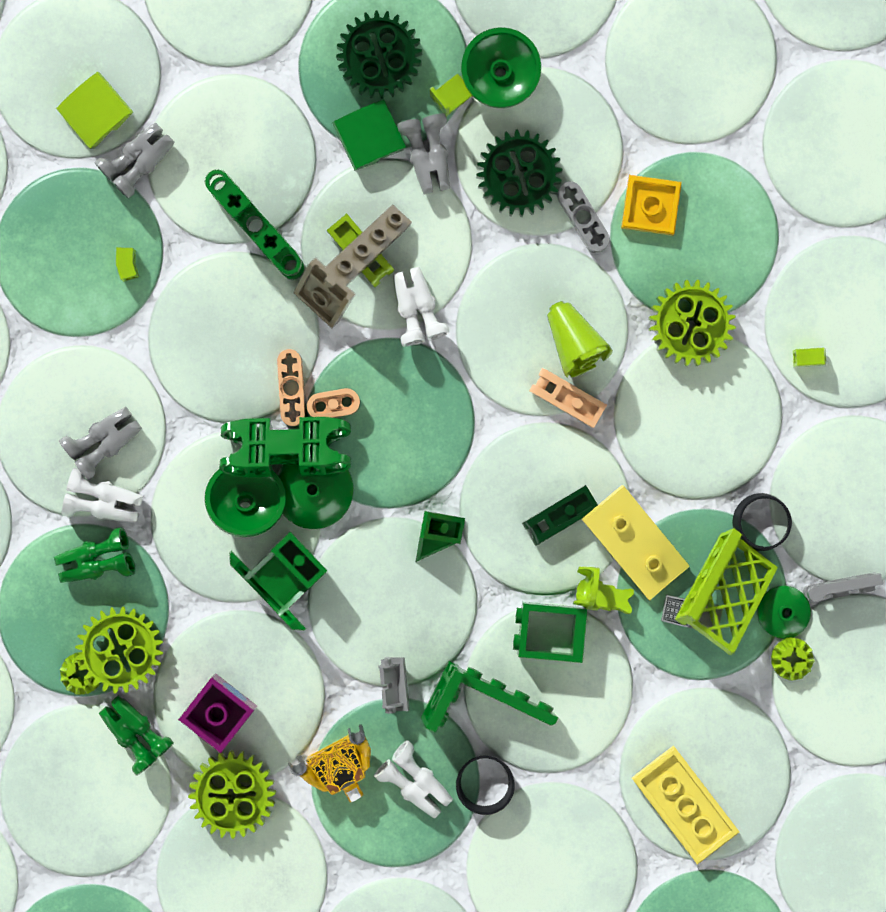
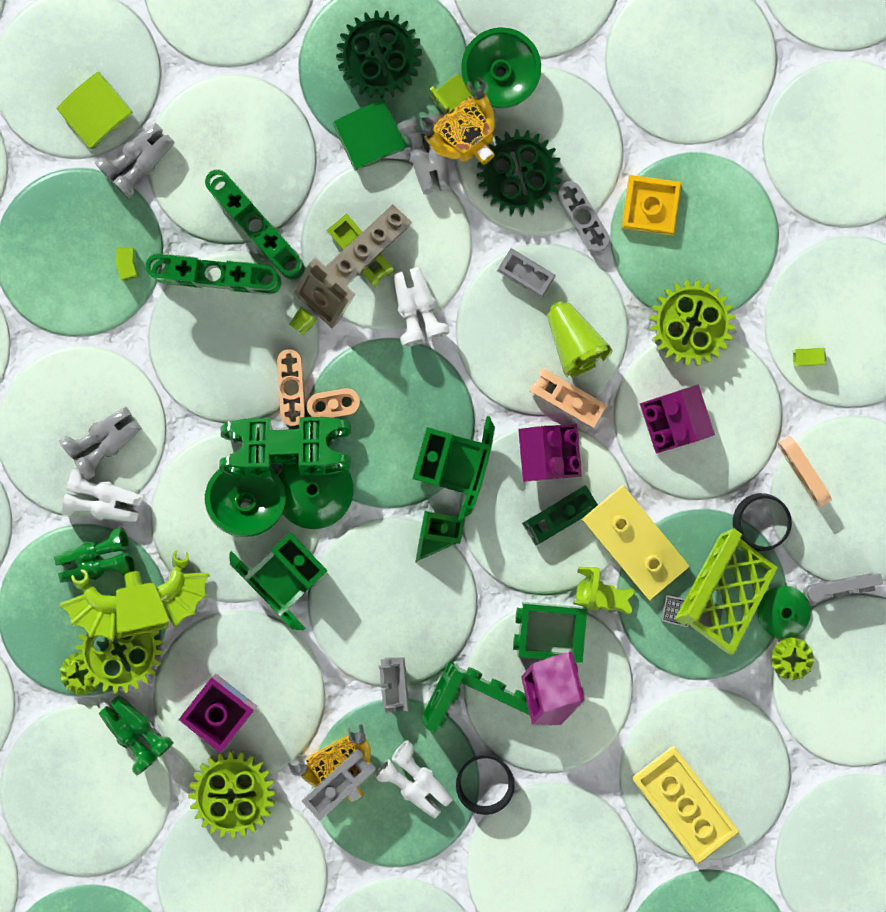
(138, 606): none -> lime torso
(198, 277): none -> green piece
(302, 321): none -> lime hose
(337, 785): none -> light grey plate
(455, 463): none -> green piece
(464, 129): none -> torso
(526, 273): none -> light grey plate
(550, 452): none -> magenta slope
(552, 689): none -> magenta slope
(677, 419): none -> magenta slope
(805, 471): none -> light nougat beam

